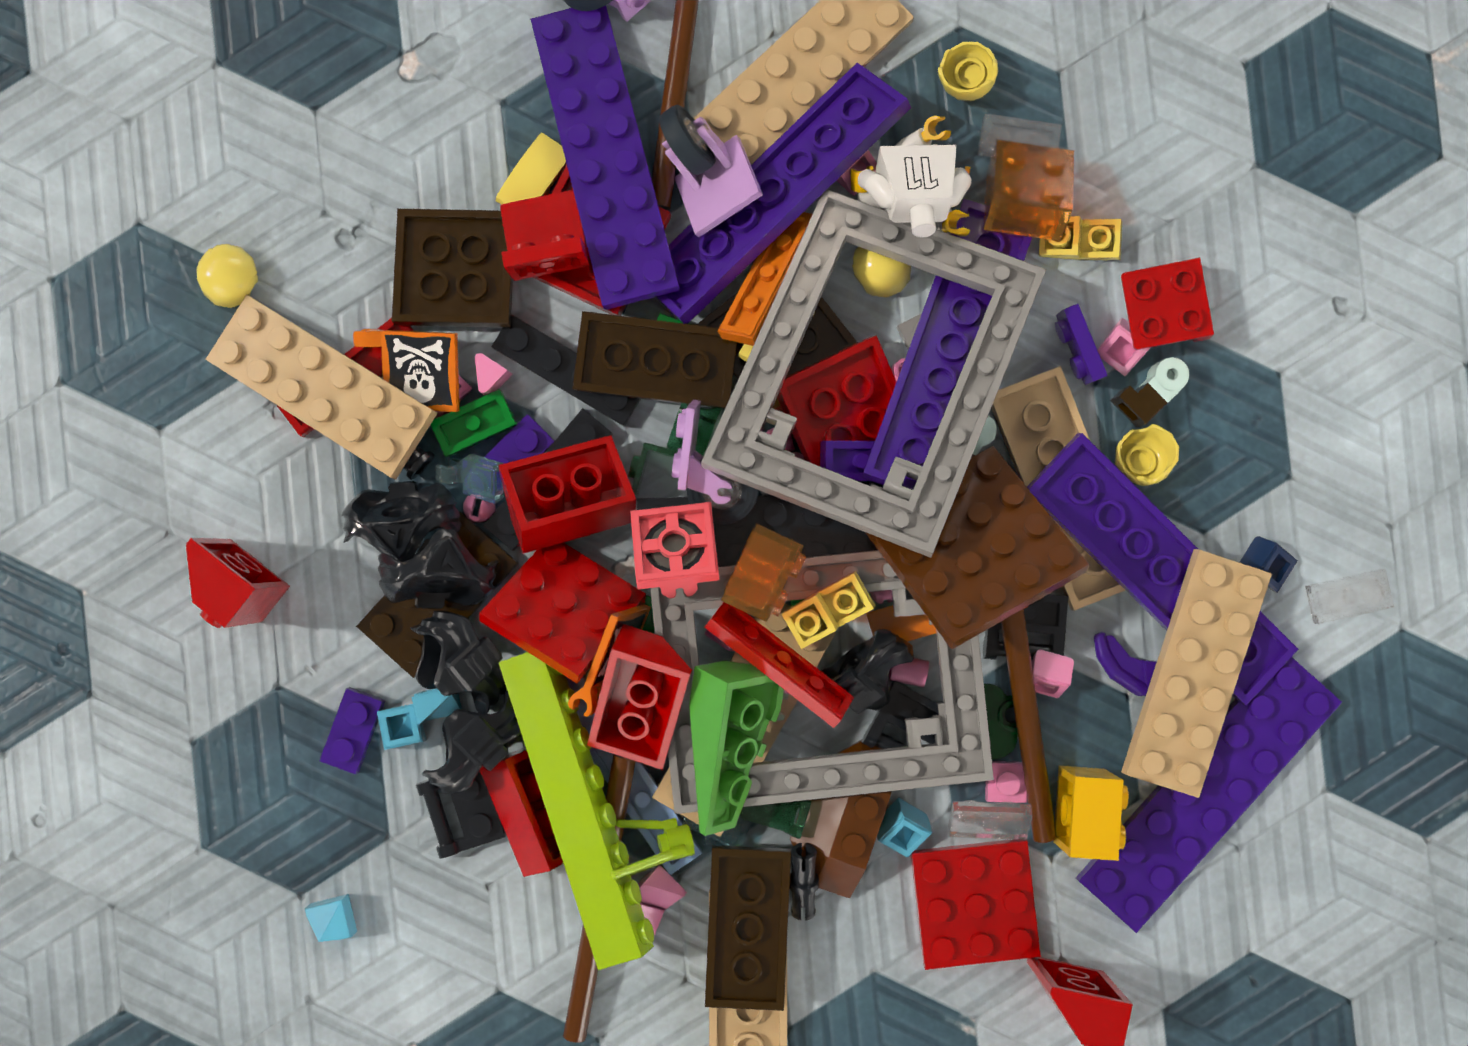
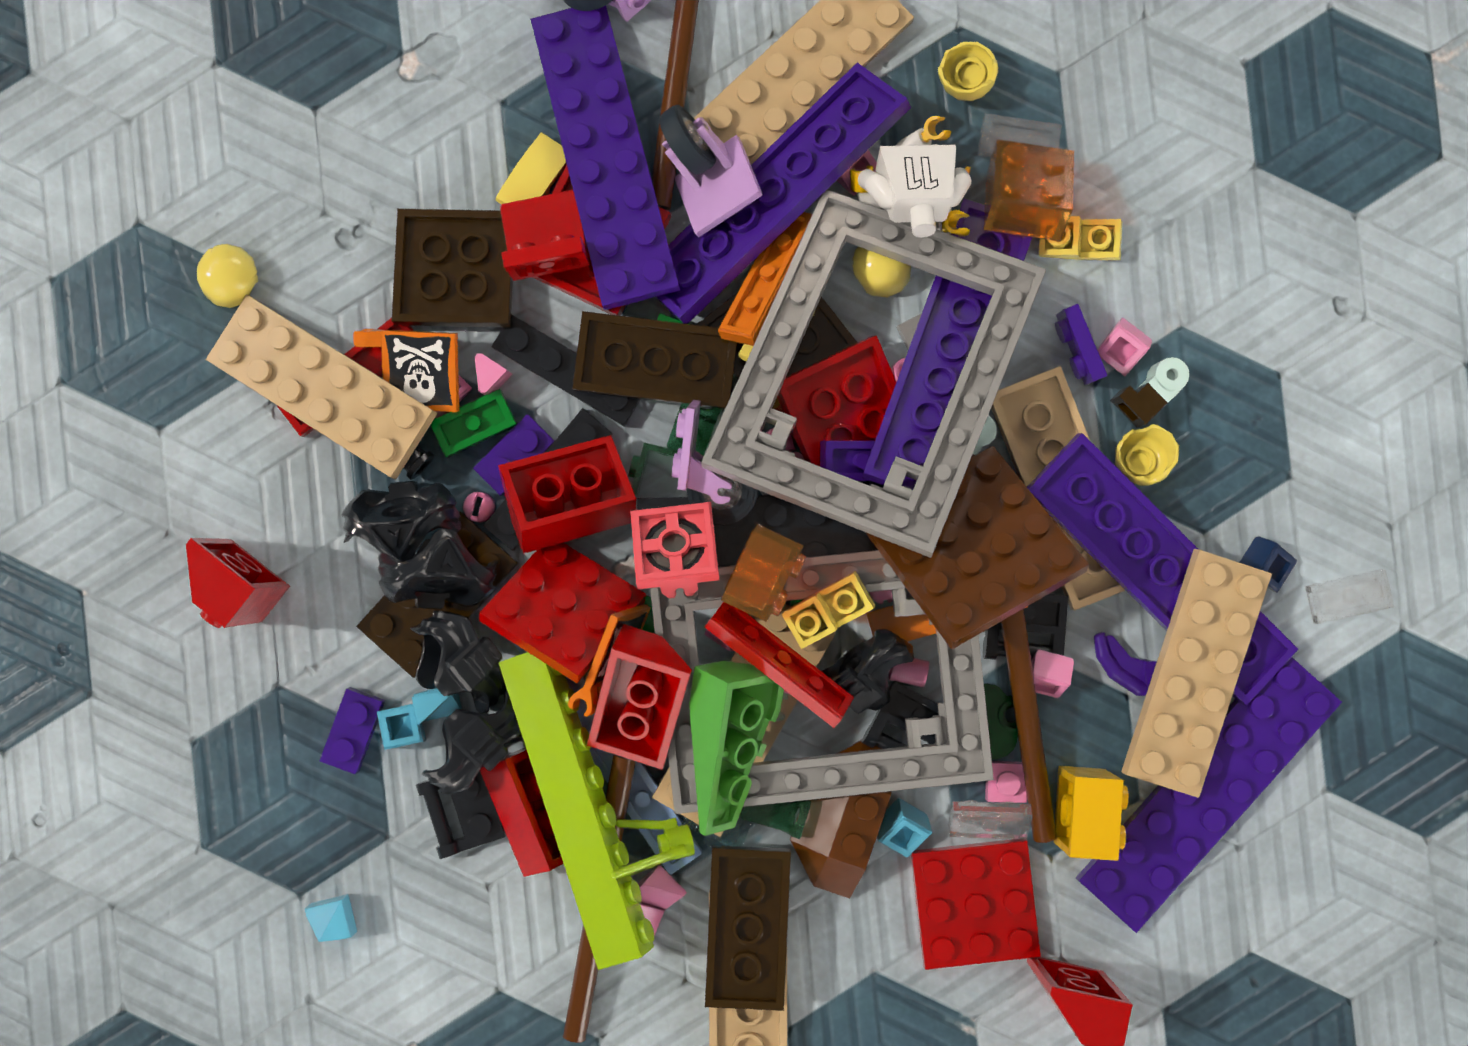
(478, 475): clear light blue plate -> none
(803, 881): black pin -> none
(1167, 304): red bracket -> none

